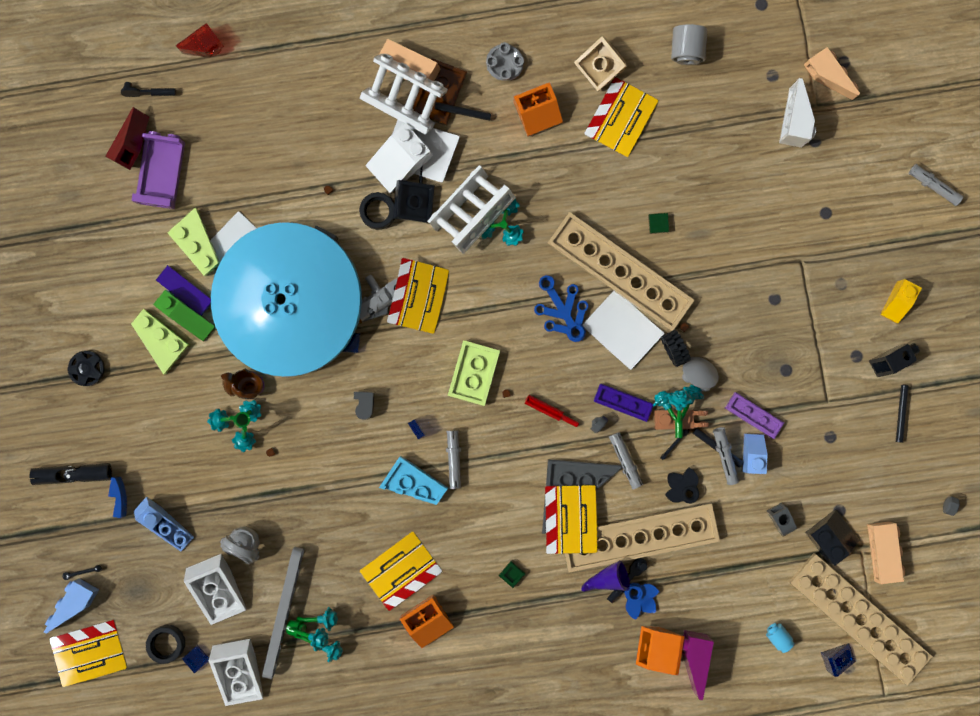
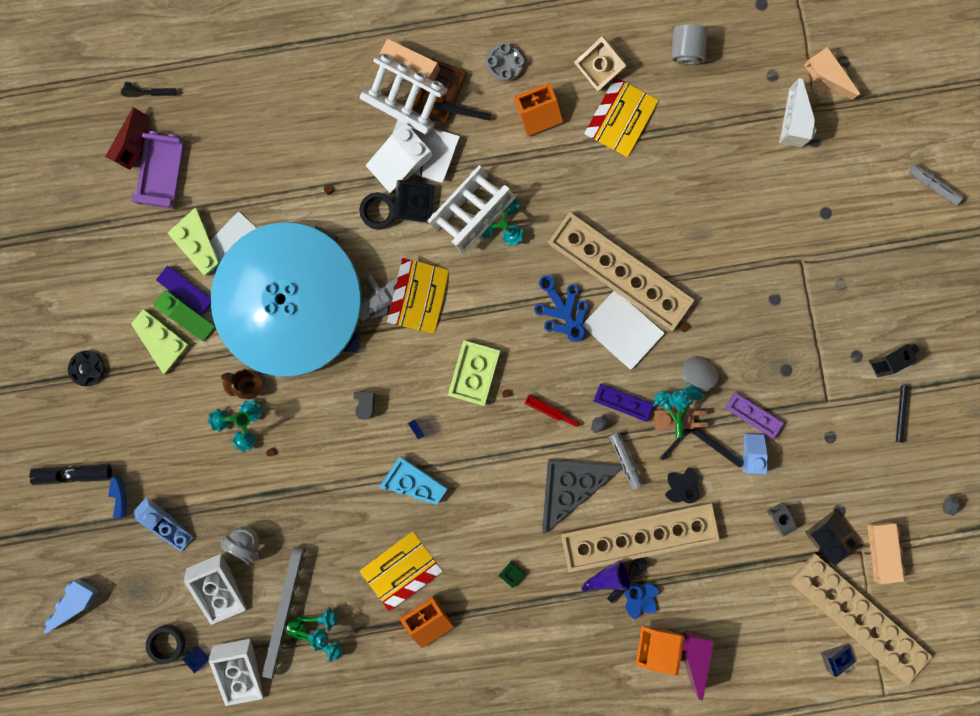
(67, 575): black hinge -> none
(88, 653): yellow sticker -> none
(201, 43): clear red slope -> none
(453, 459): light grey pin -> none
(571, 519): yellow sticker -> none
(658, 223): dark green tile -> none
(675, 348): black tyre -> none
(723, 448): light grey pin -> none
(780, 637): medium azure brick -> none
(900, 300): yellow slope -> none

